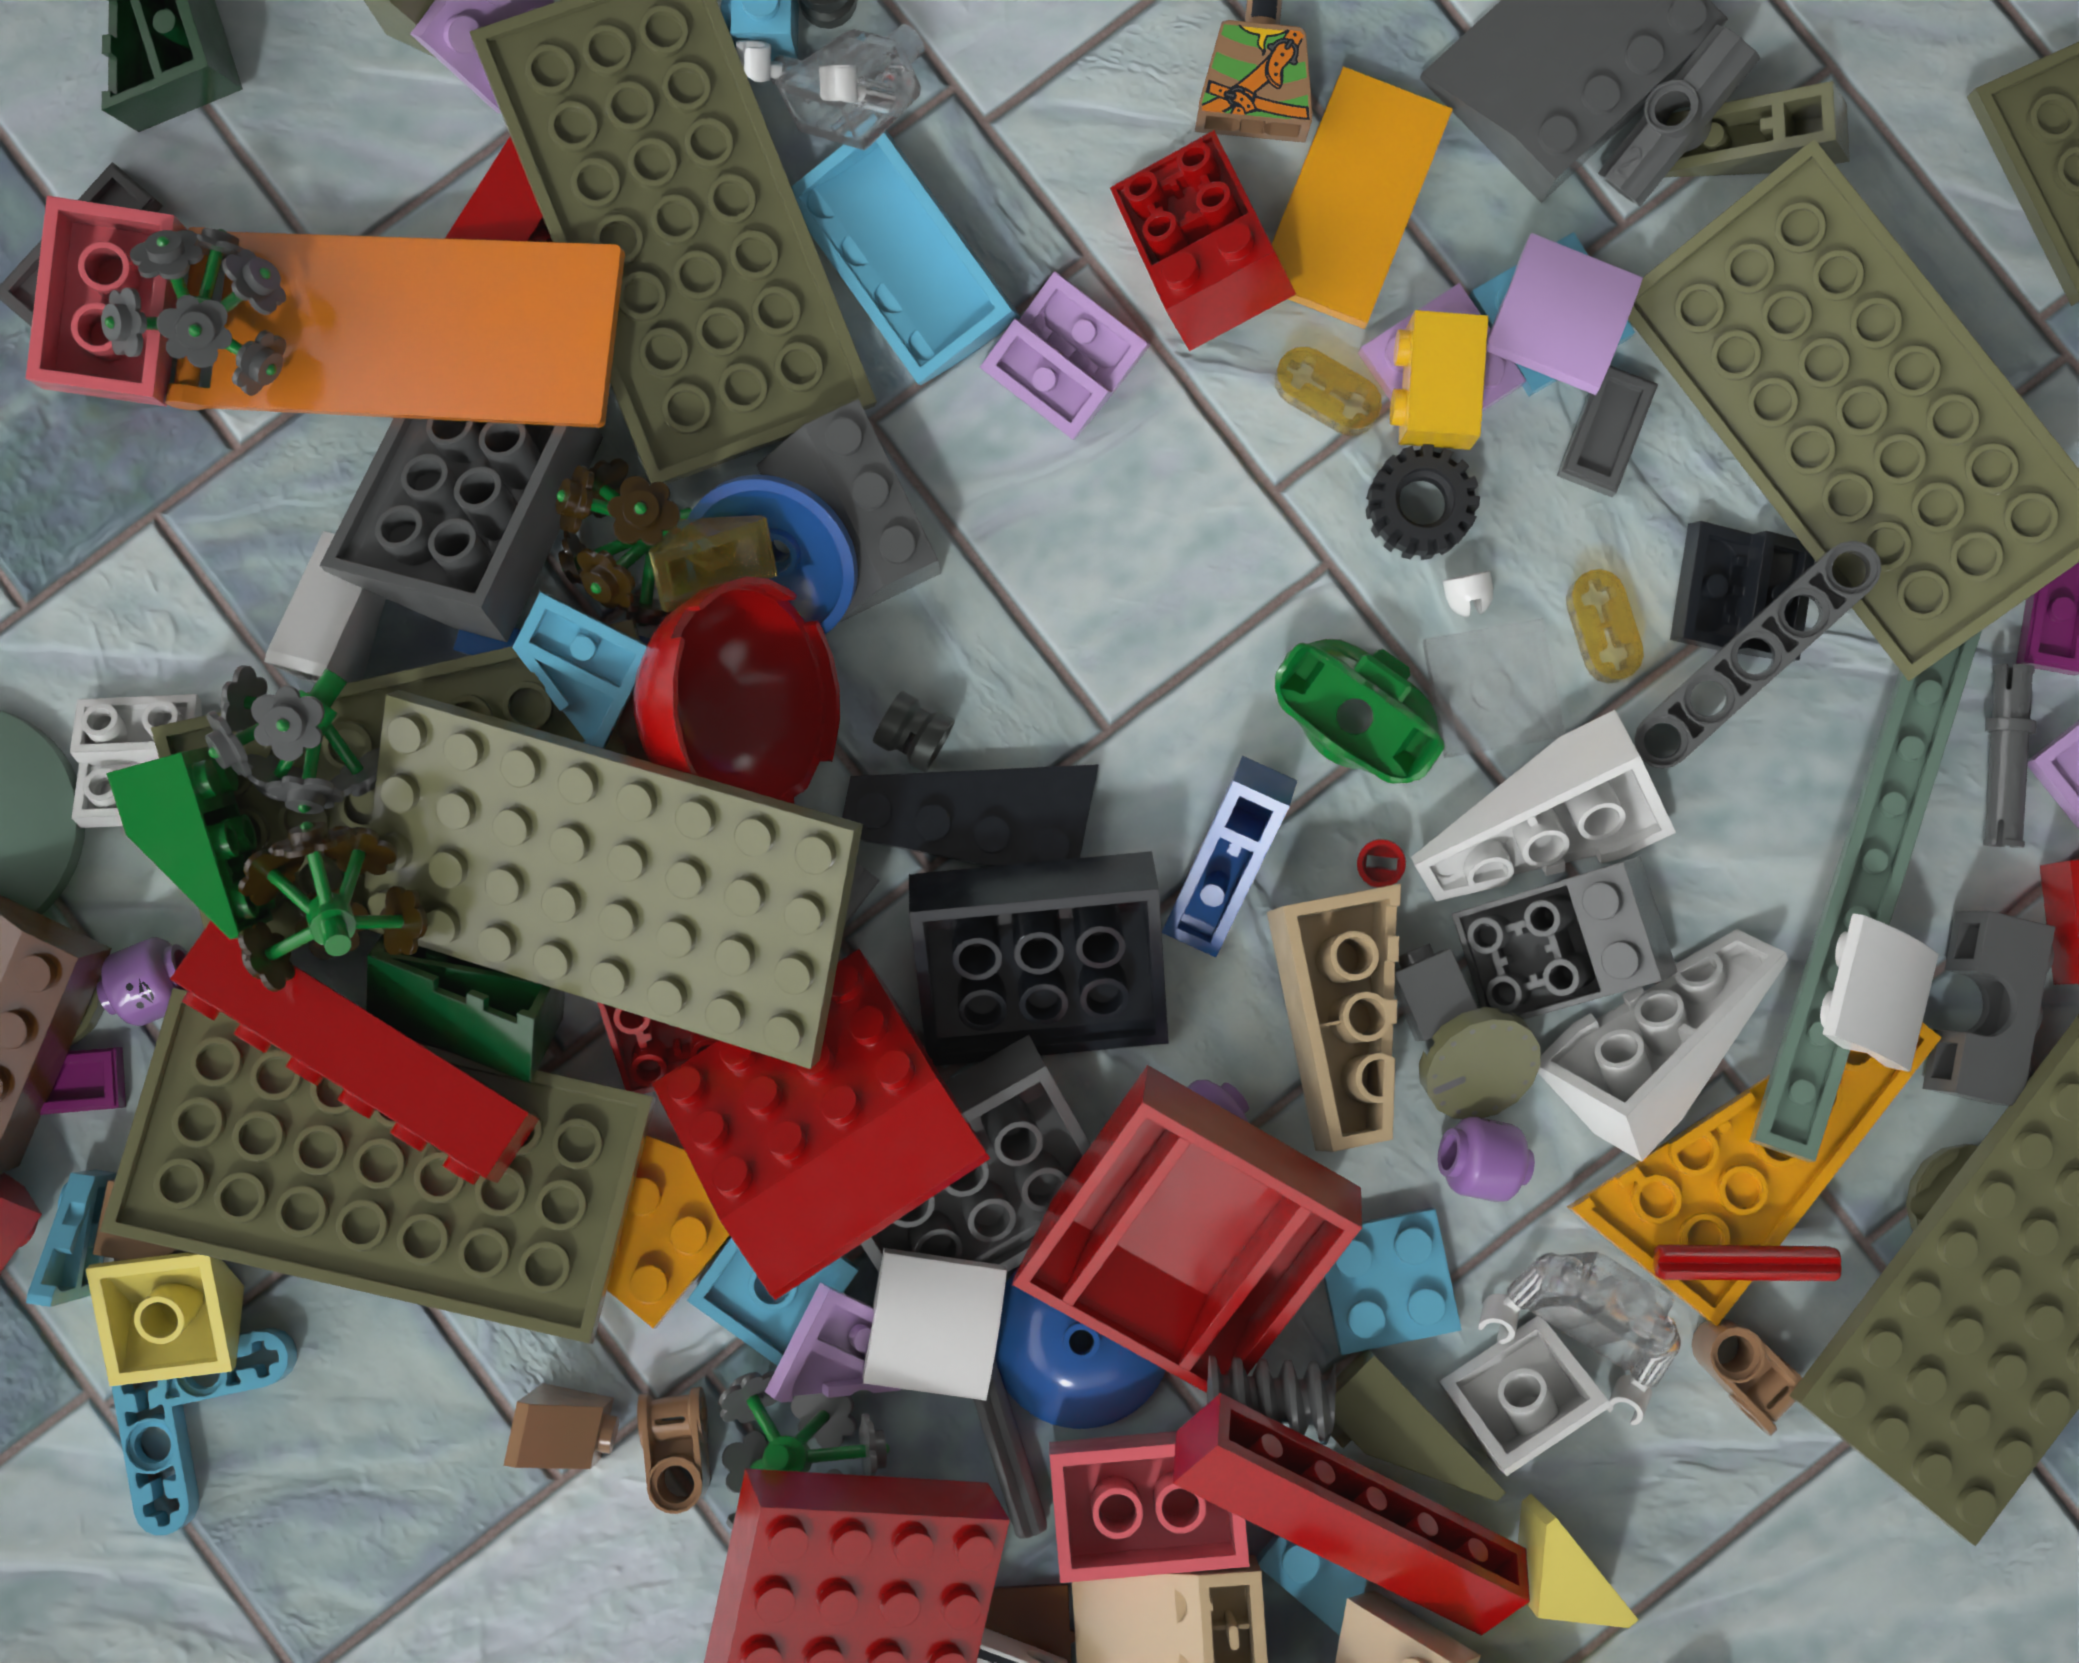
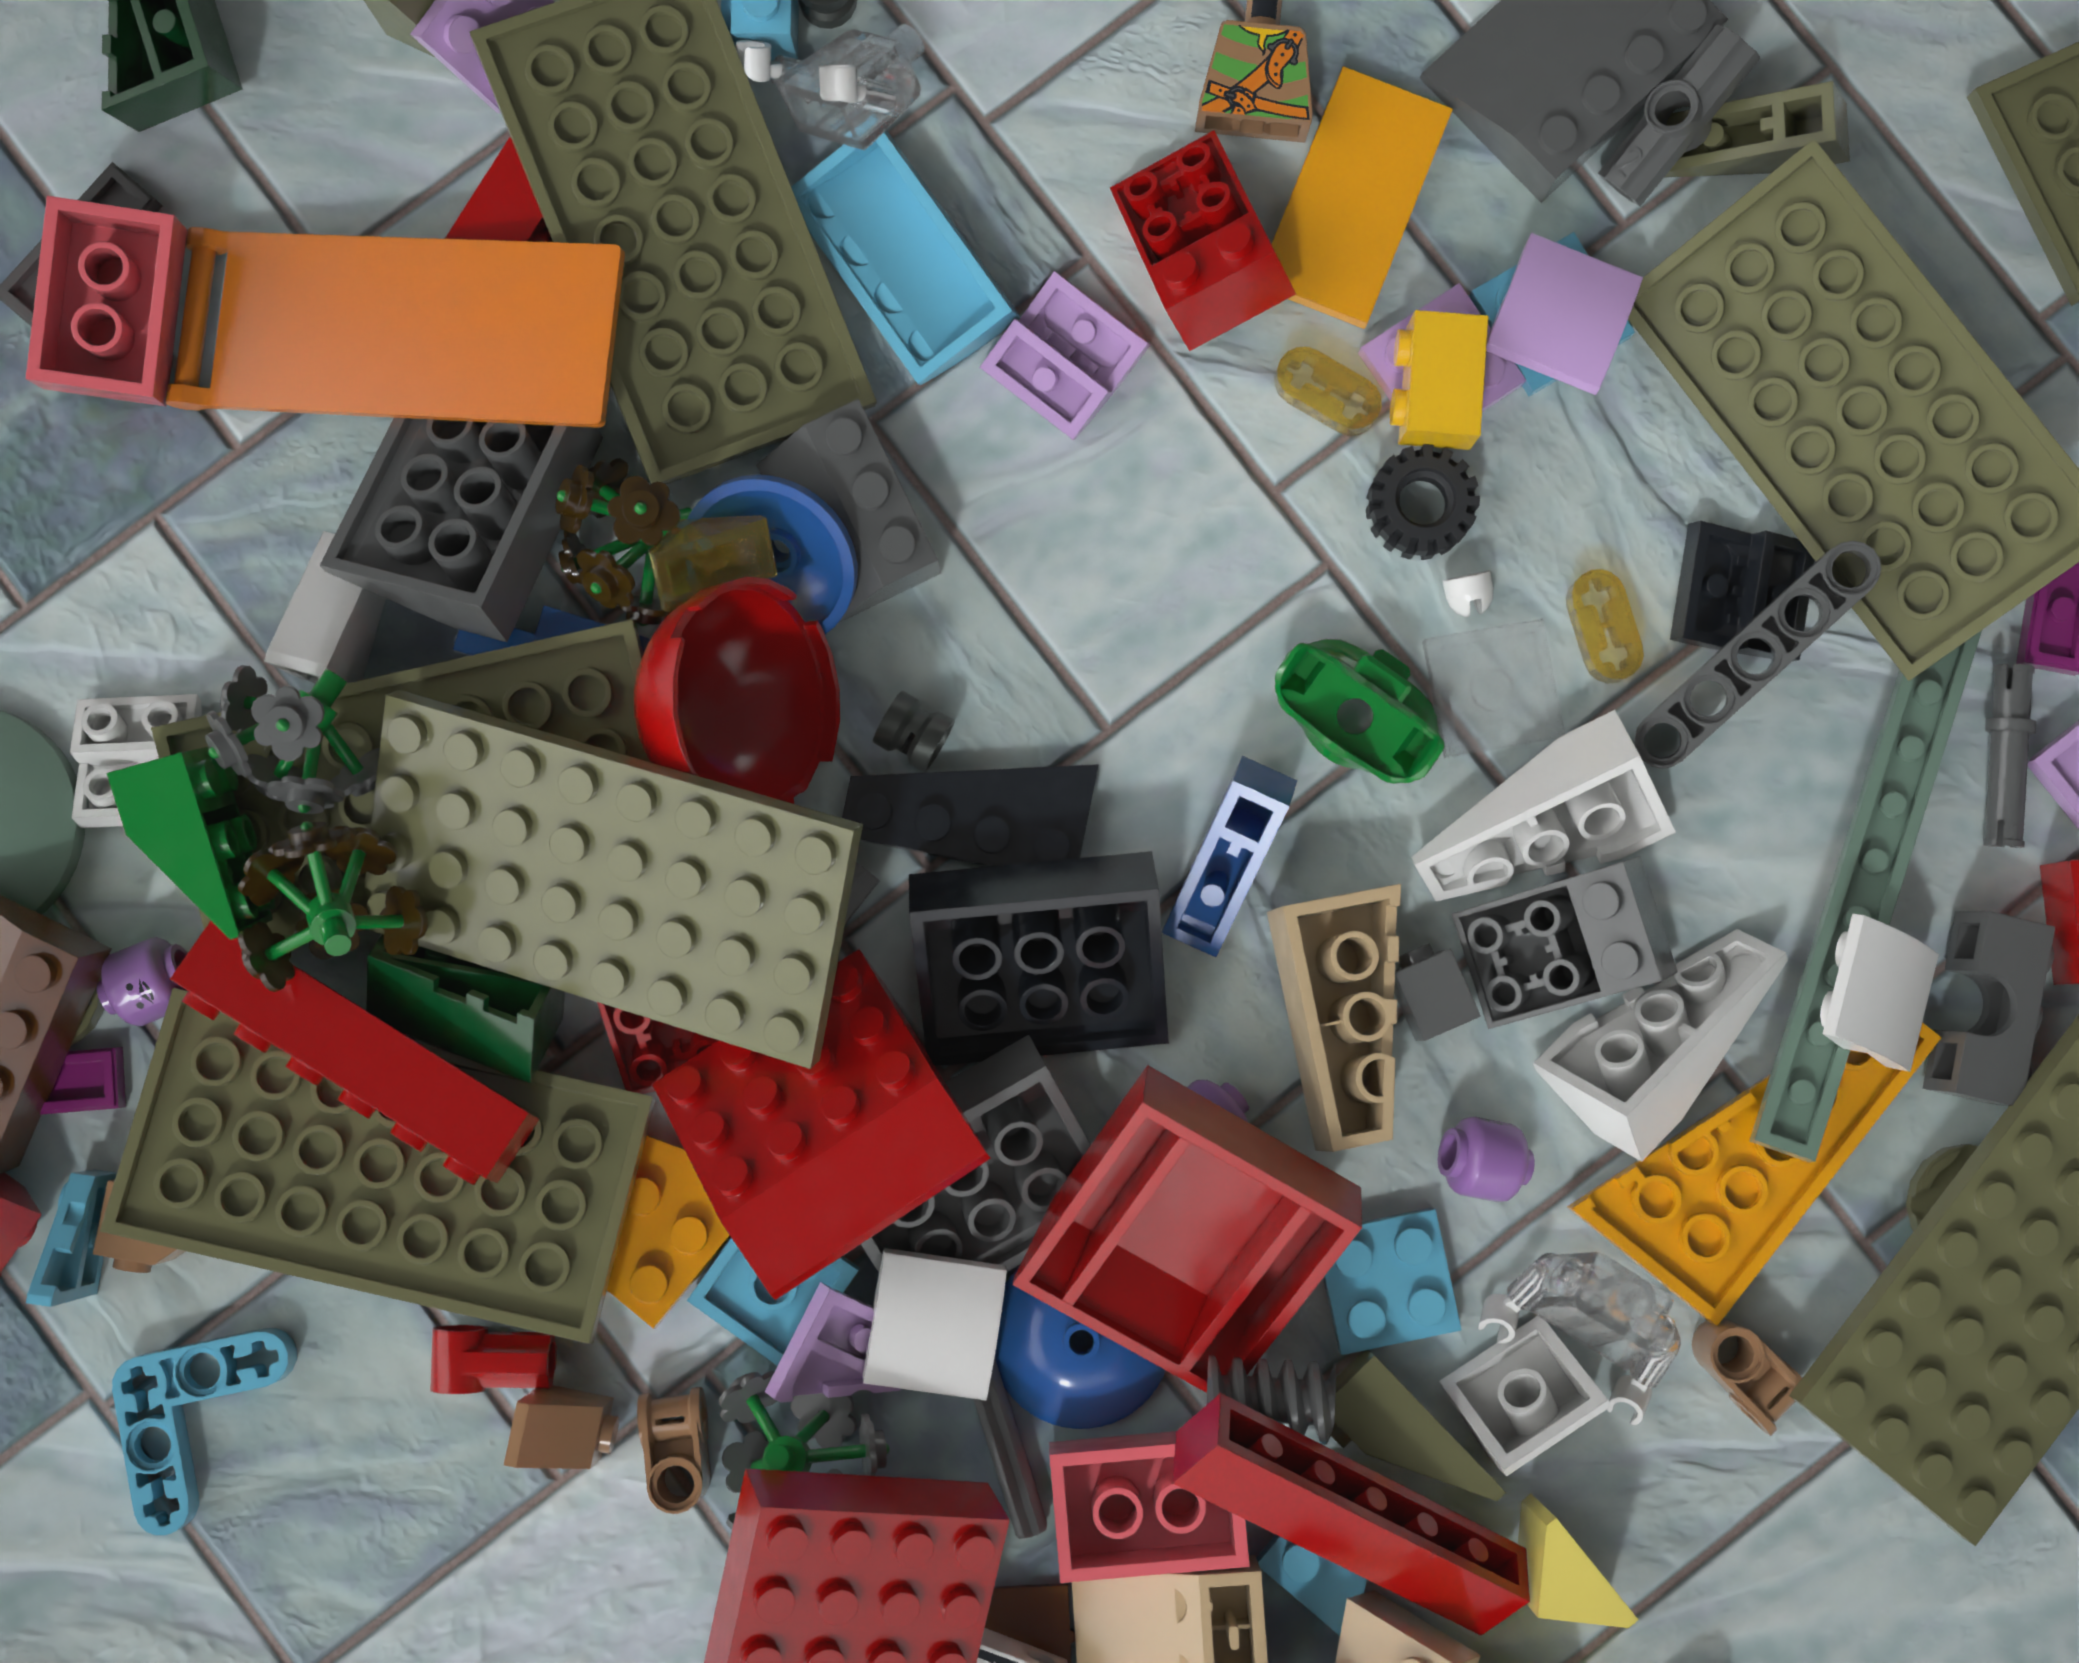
(166, 1316): light yellow slope -> none
(199, 322): dark grey plant -> none
(472, 1359): none -> red piece
(582, 664): medium azure wing -> none
(1378, 875): red hinge -> none
(1480, 1063): olive tile -> none
(1607, 432): dark grey tile -> none
(1747, 1262): red axle -> none

